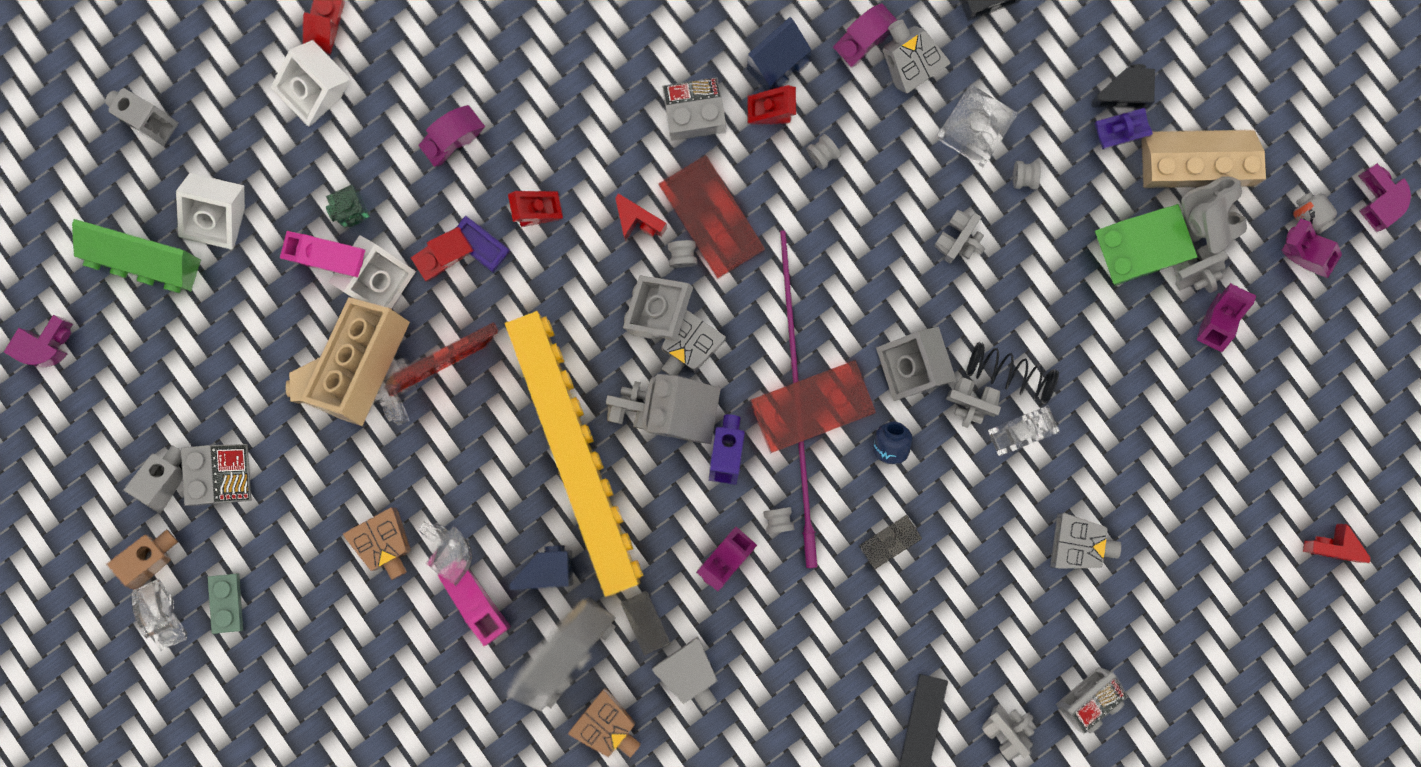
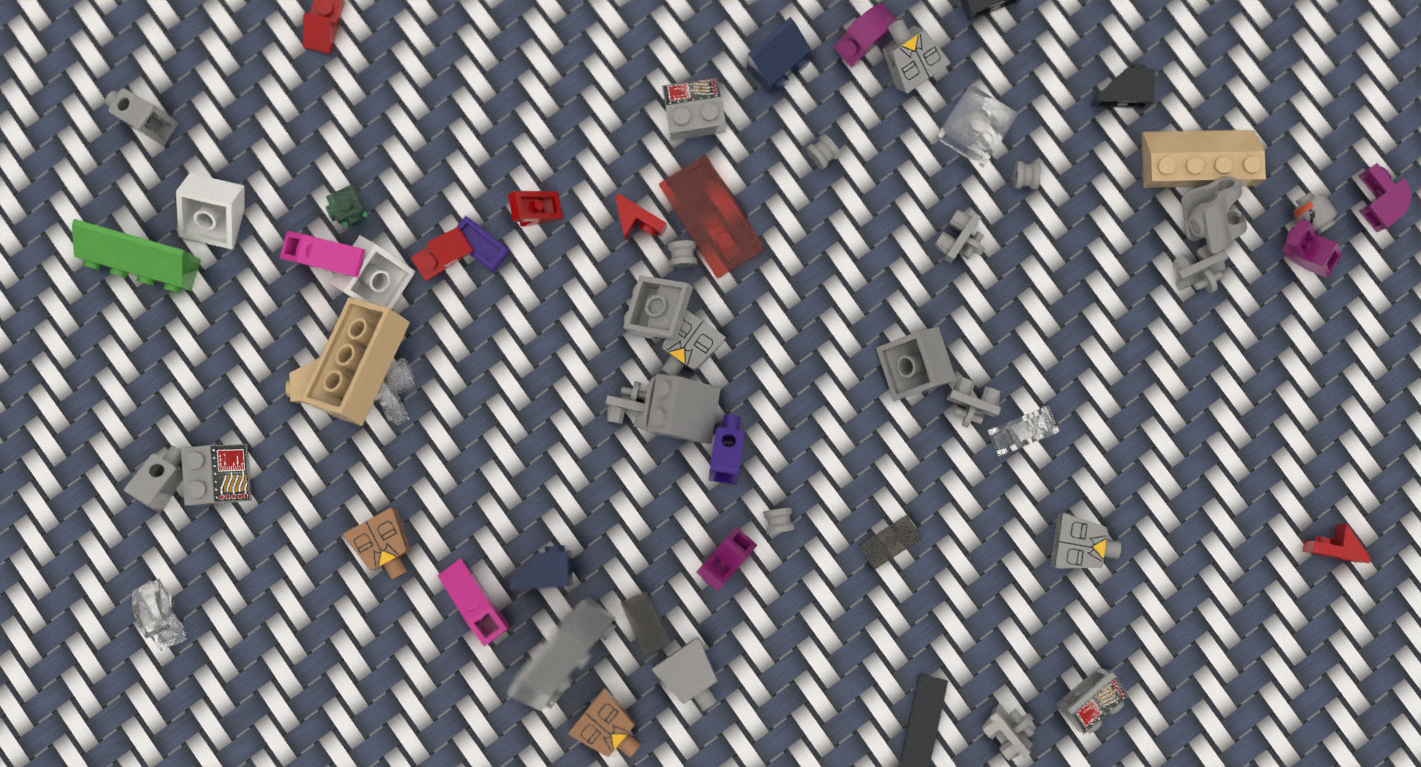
(41, 350): magenta brick -> none
(132, 565): medium nougat torso -> none
(225, 603): sand green plate -> none
(309, 82): white slope -> none
(441, 359): clear red tile -> none
(450, 132): magenta brick -> none
(453, 553): clear brick -> none
(572, 453): yellow brick -> none
(772, 106): red slope -> none
(808, 533): magenta piece -> none
(812, 406): clear red tile -> none
(892, 443): dark blue head -> none
(1051, 377): black piece -> none
(1123, 128): dark purple hips -> none
(1145, 244): bright green slope -> none
(1224, 316): magenta brick -> none

